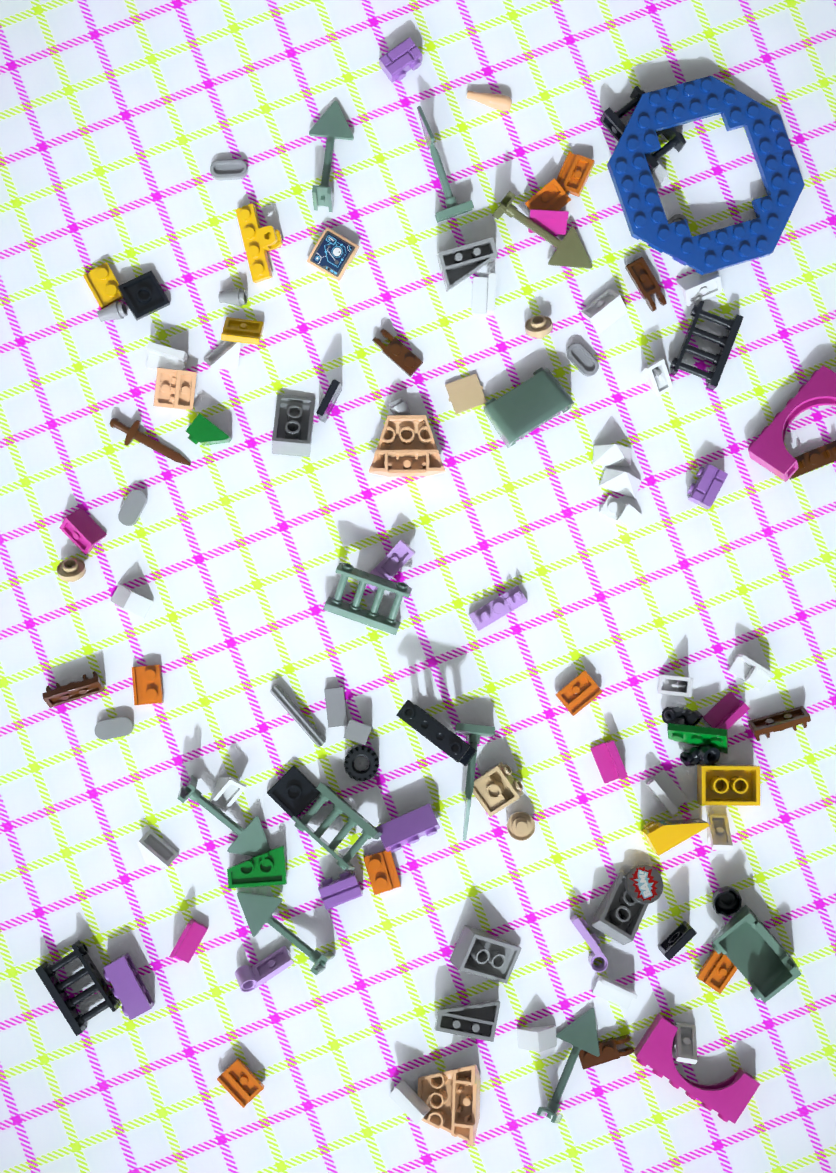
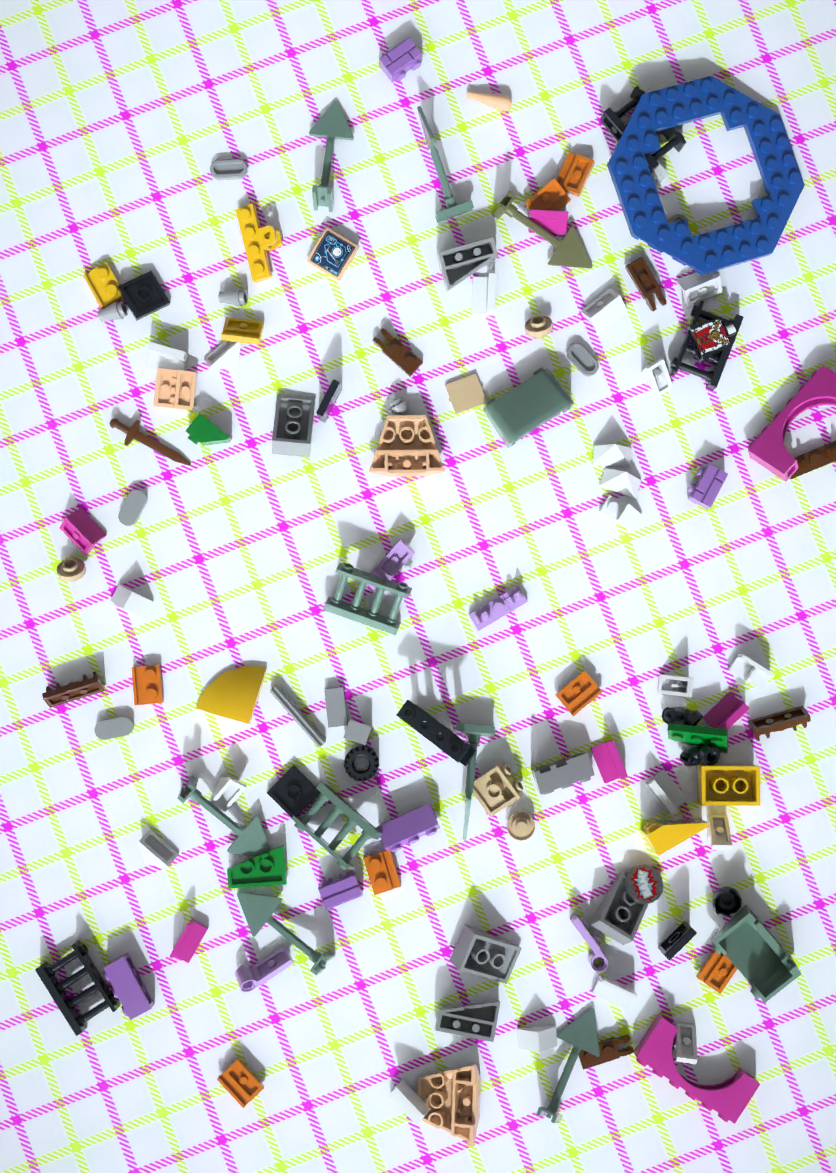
(234, 693): none -> yellow brick
(562, 773): none -> light grey wedge
(709, 338): none -> torso

